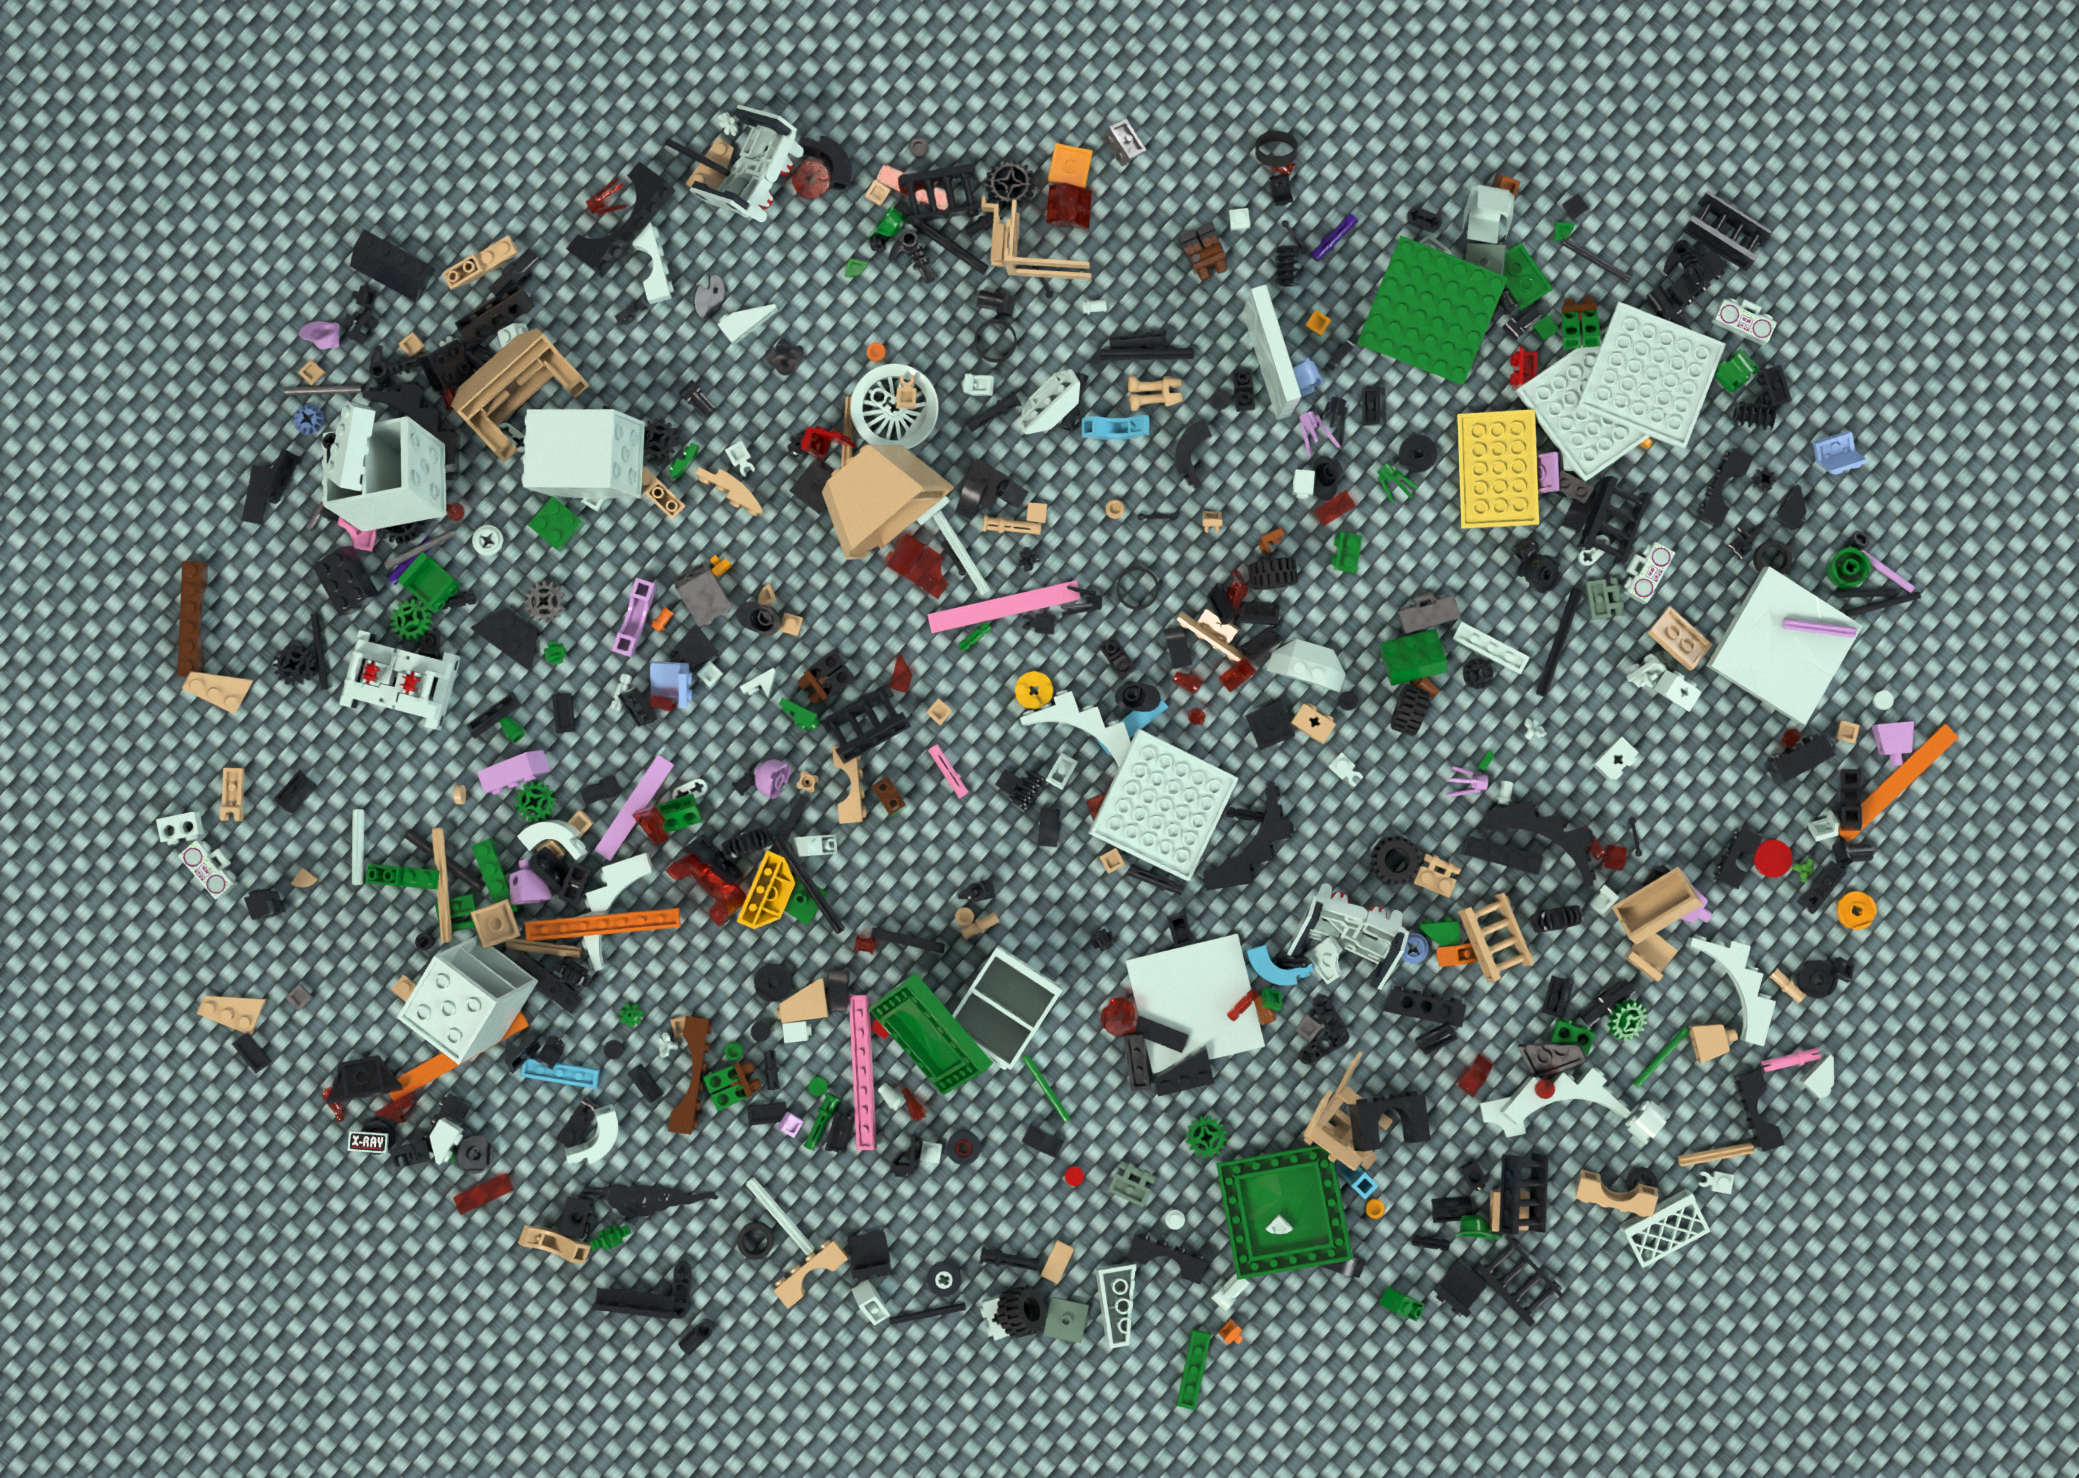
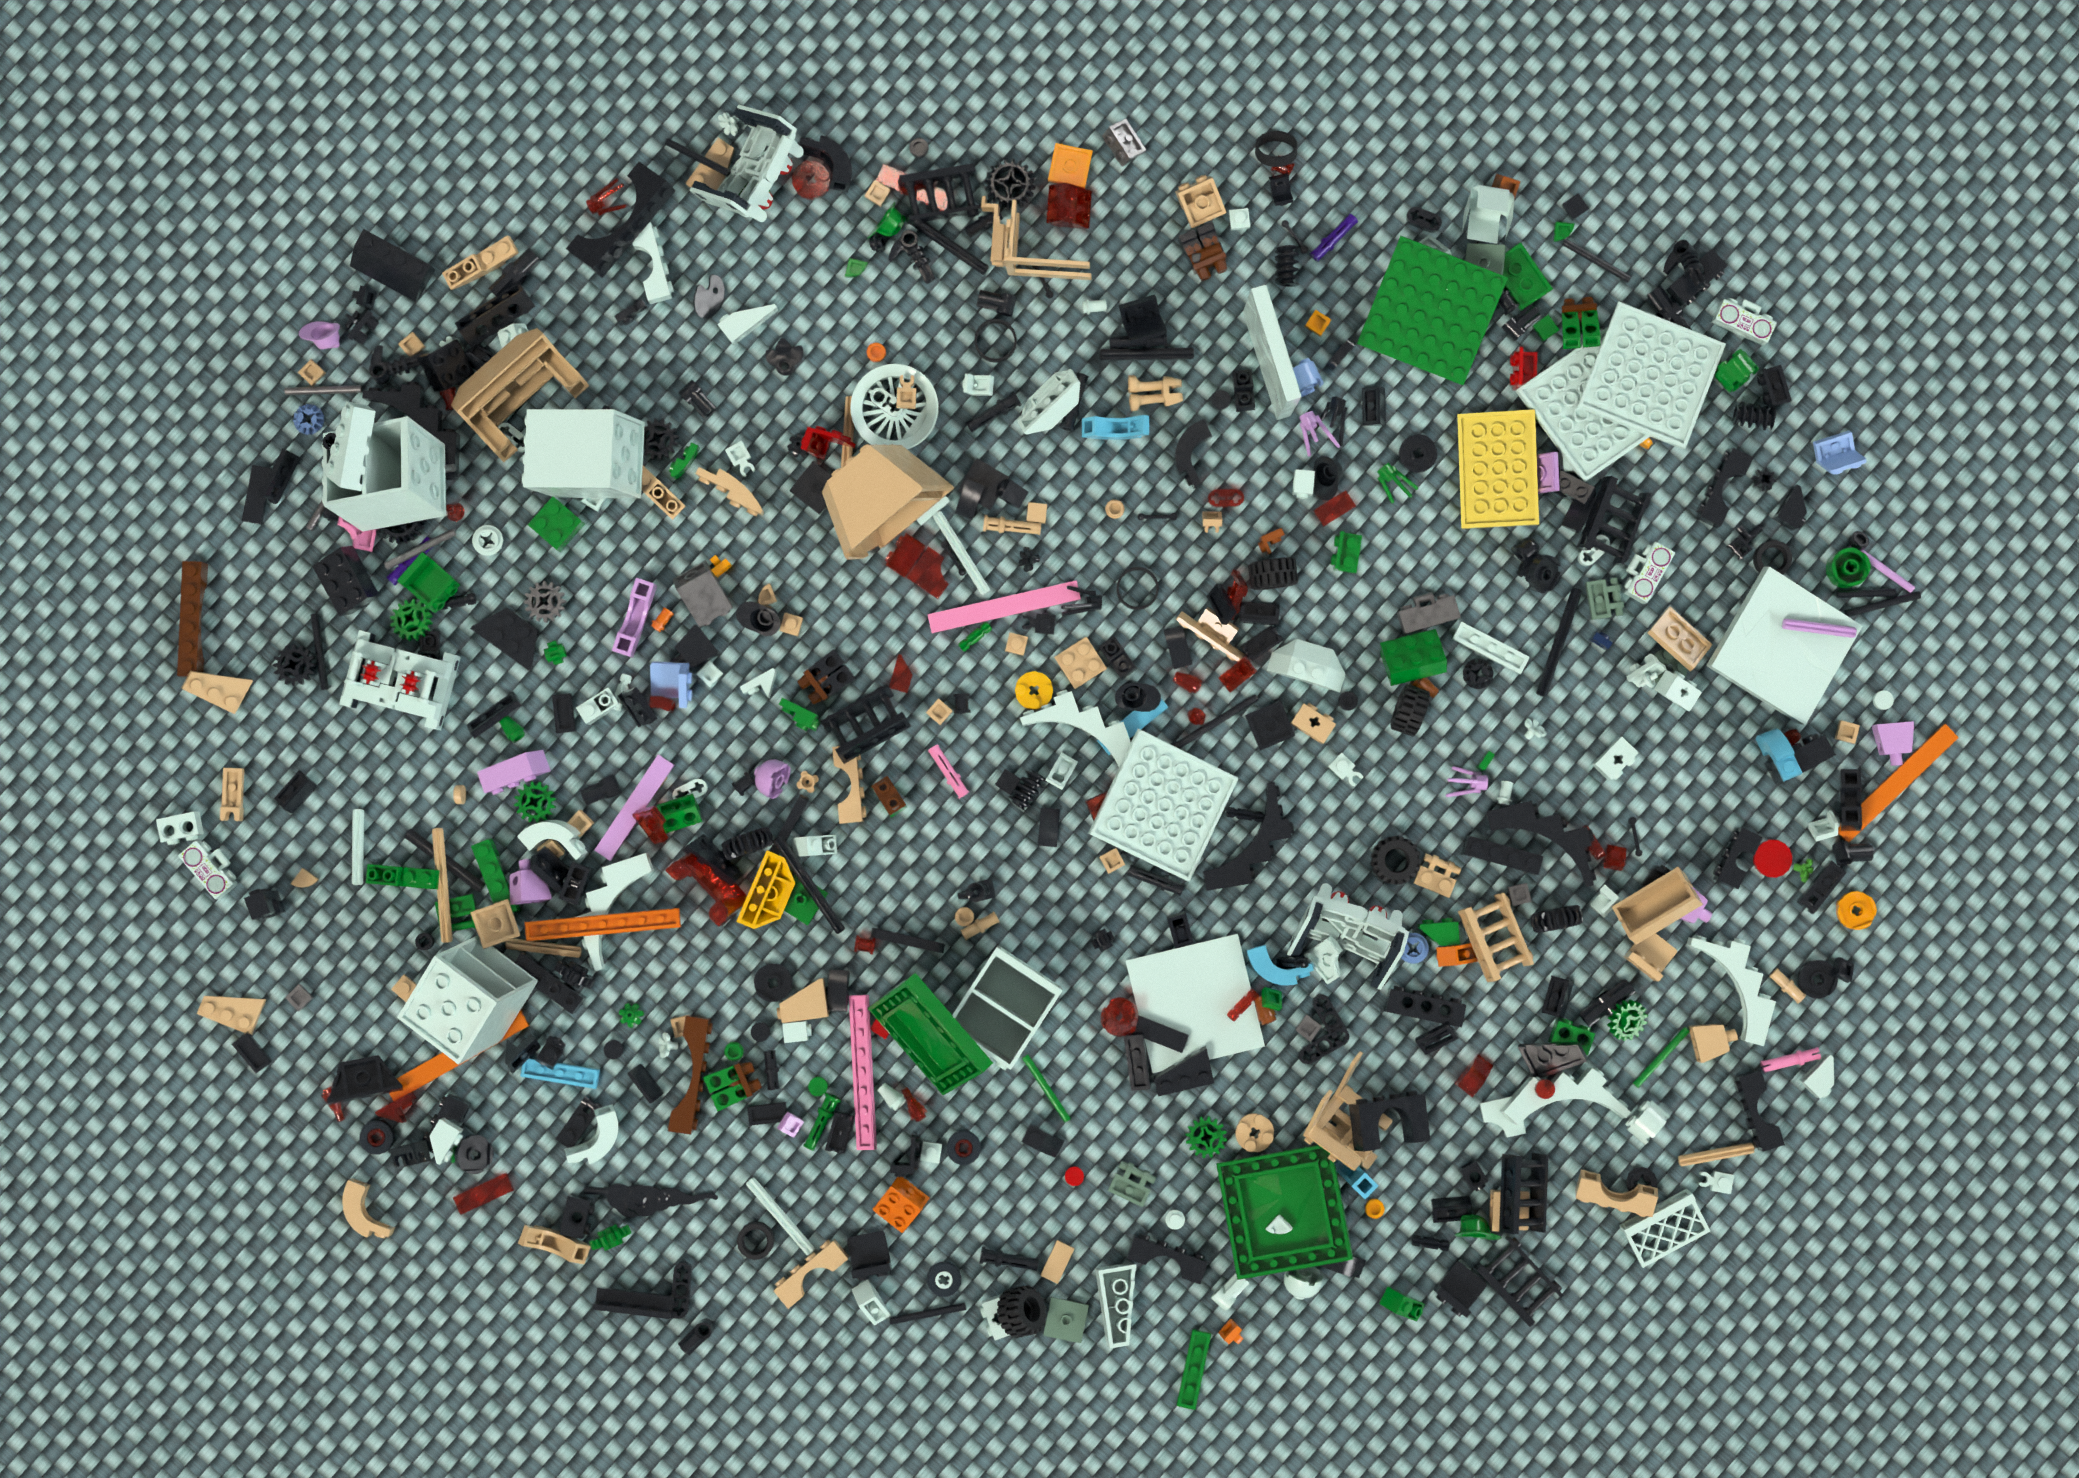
(356, 1212): none -> tan arch
(368, 1142): tile -> none
(597, 706): none -> light aqua slope
(901, 1204): none -> orange bracket
(961, 703): none -> black bush
(1016, 644): none -> tan plate
(1080, 663): none -> tan plate
(1142, 319): none -> black bracket
(1200, 200): none -> tan plate
(1215, 722): none -> black bar
(1225, 493): none -> clear red beam
(1251, 1143): none -> tan plate
(1303, 1282): none -> light aqua cylinder
(1519, 894): none -> flat silver plate
(1601, 640): none -> dark blue plate
(1719, 242): black fence -> none
(1781, 752): none -> medium azure arch

